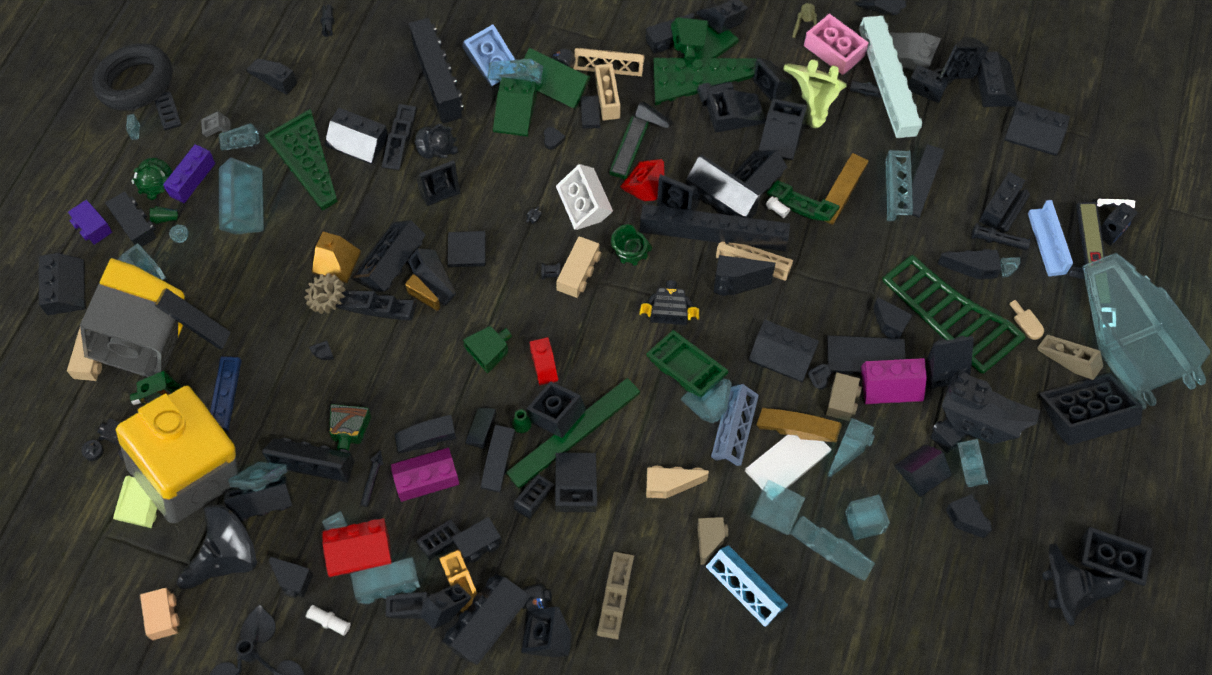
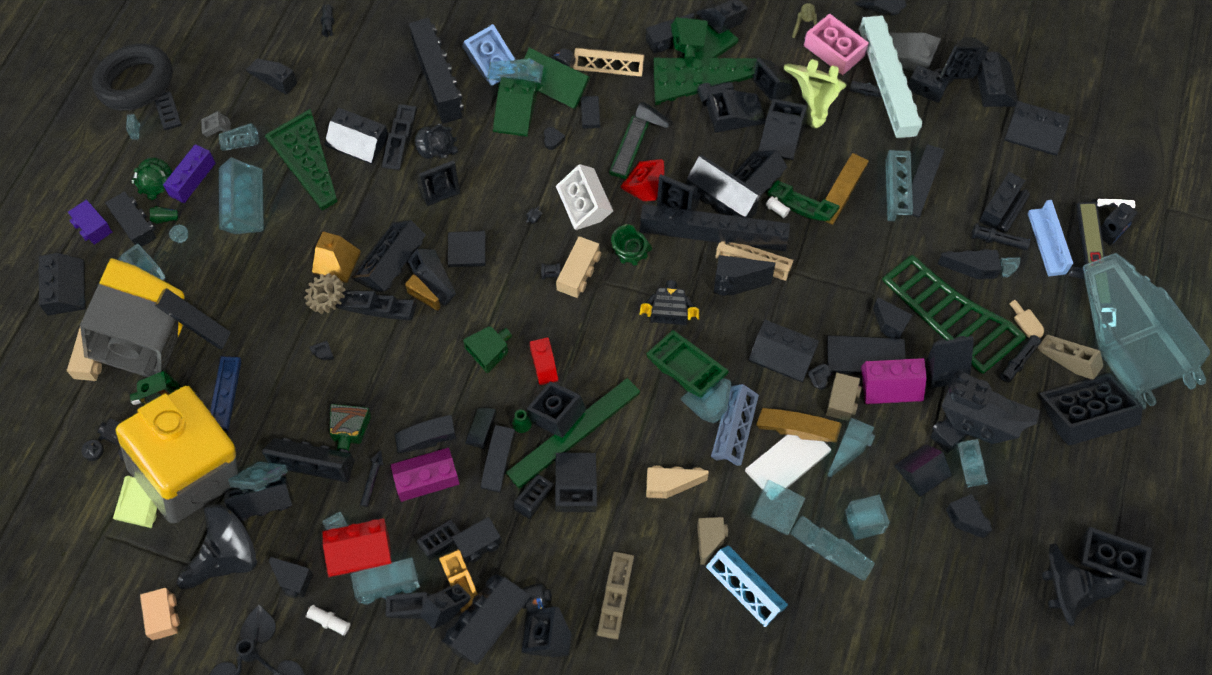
(607, 91): tan brick -> none
(1016, 364): none -> black pin

